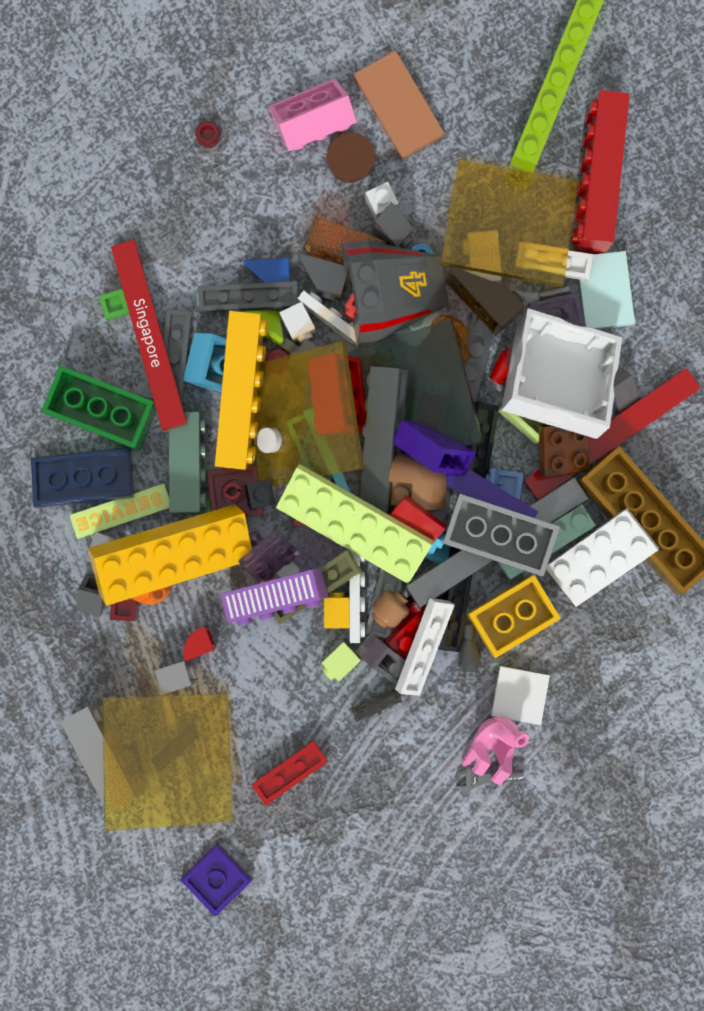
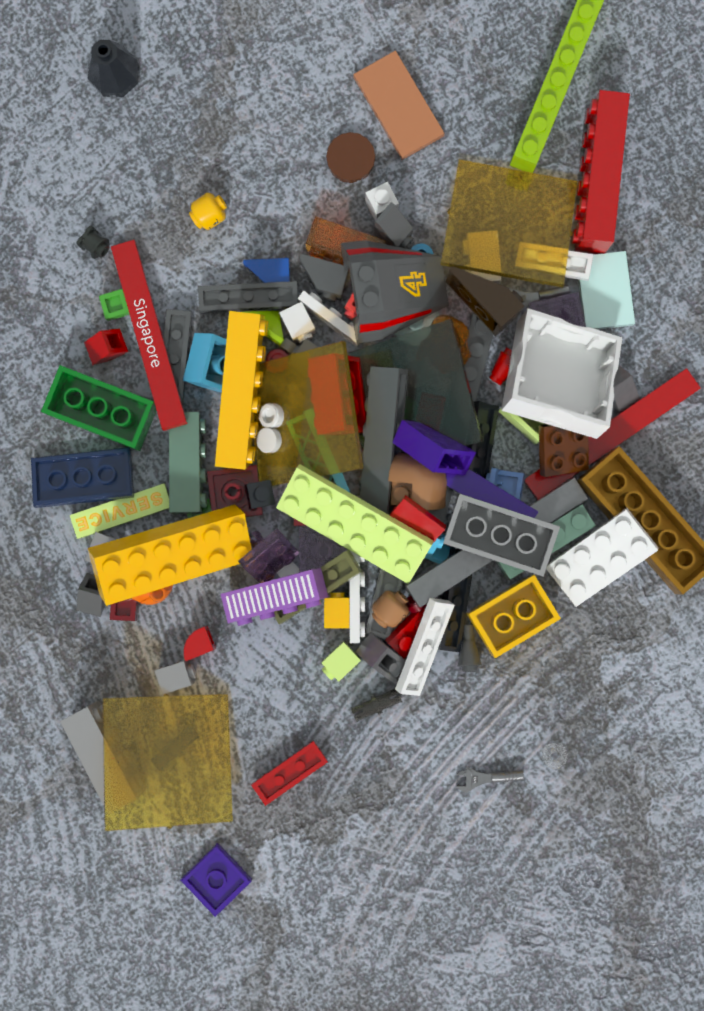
(93, 243): none -> pearl dark grey brick
(106, 346): none -> red brick
(112, 68): none -> black cone
(207, 134): dark red tile -> none
(208, 211): none -> yellow head
(271, 415): none -> white tile
(313, 114): bright pink slope -> none
(502, 738): bright pink piece -> none
(520, 695): white tile -> none

